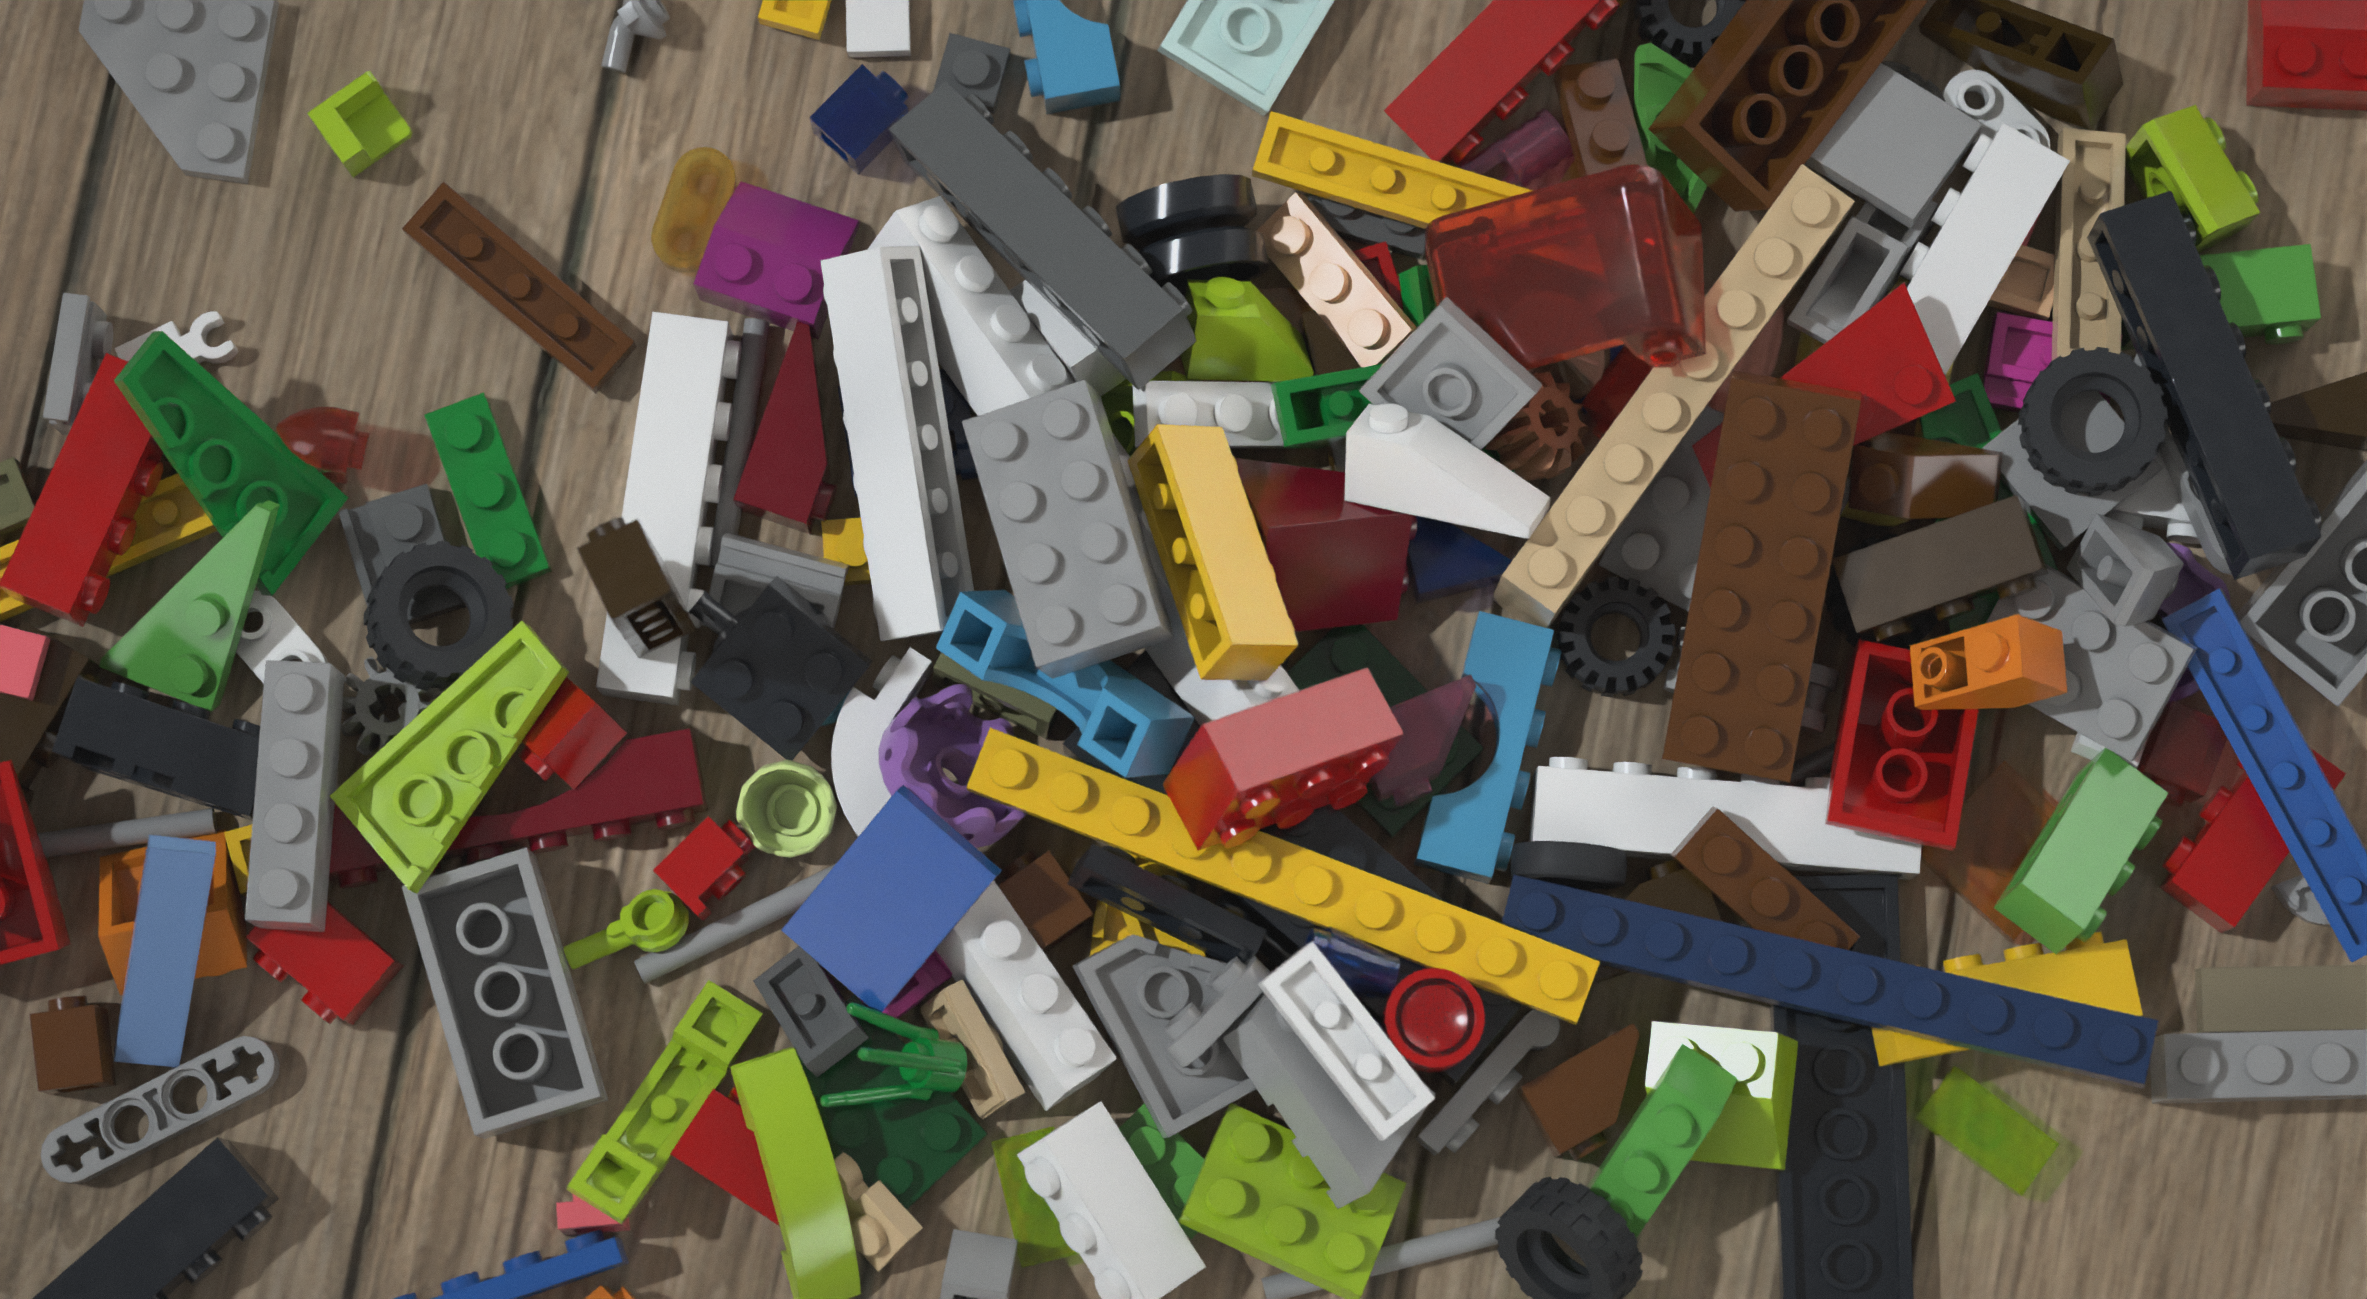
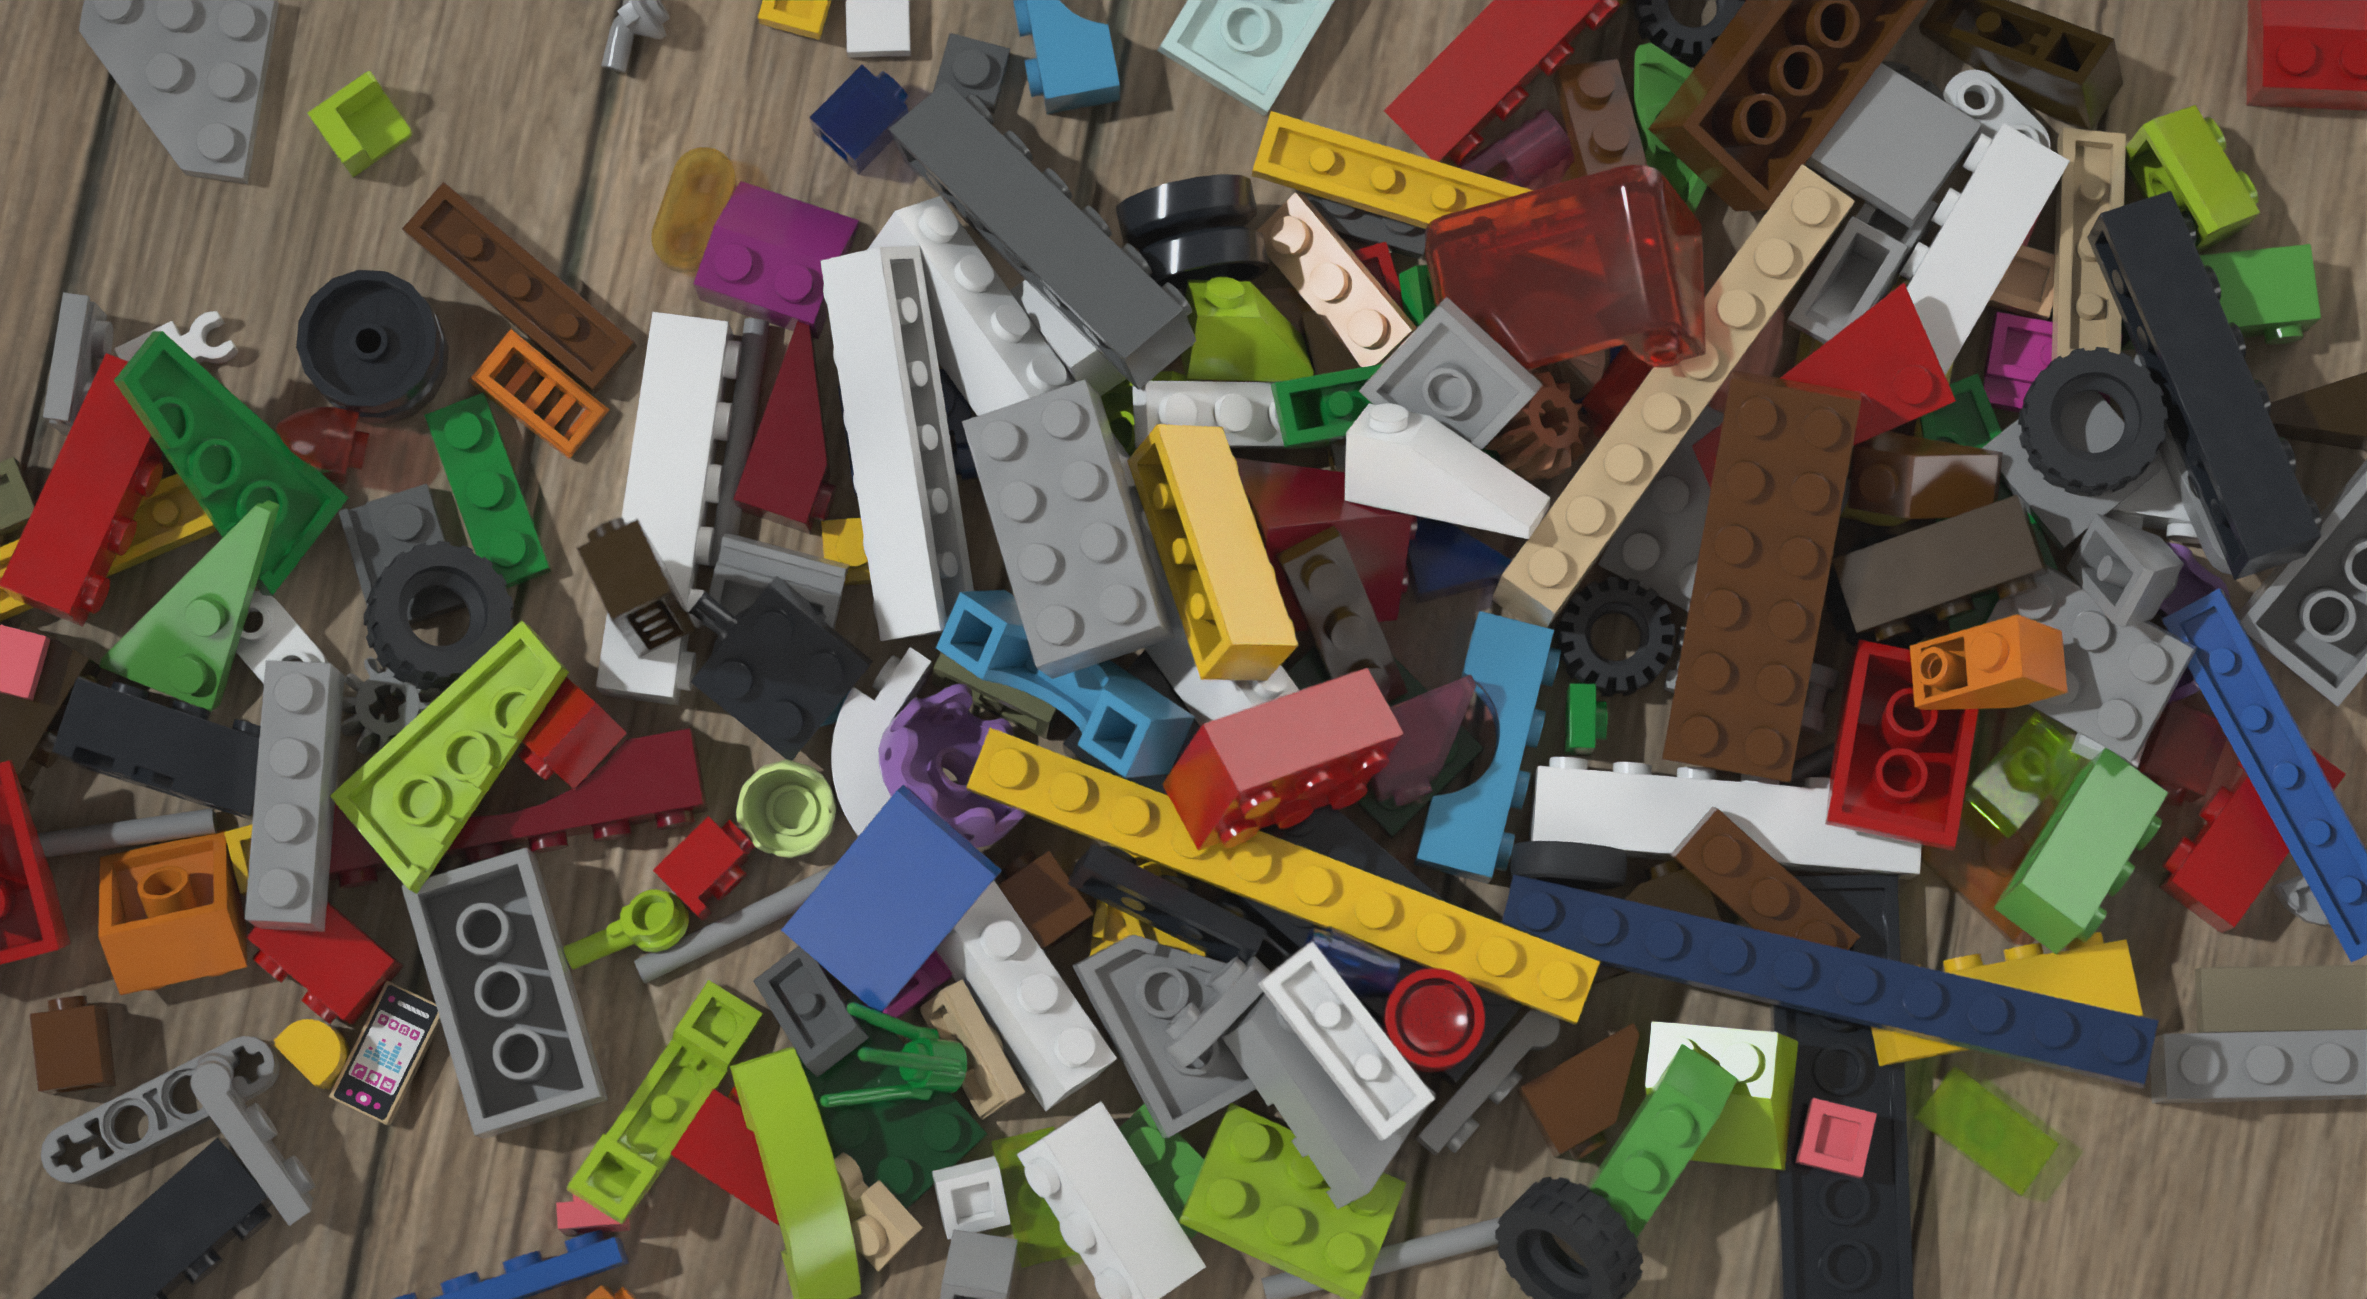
(164, 950): medium blue tile -> none
(250, 1135): none -> light grey plate
(314, 1050): none -> yellow brick
(350, 316): none -> black wheel
(387, 1053): none -> tile
(484, 381): none -> orange slope
(971, 1196): none -> white plate
(1339, 611): none -> dark brown plate
(1583, 719): none -> green plate
(1836, 1138): none -> coral plate
(2021, 775): none -> clear neon green plate

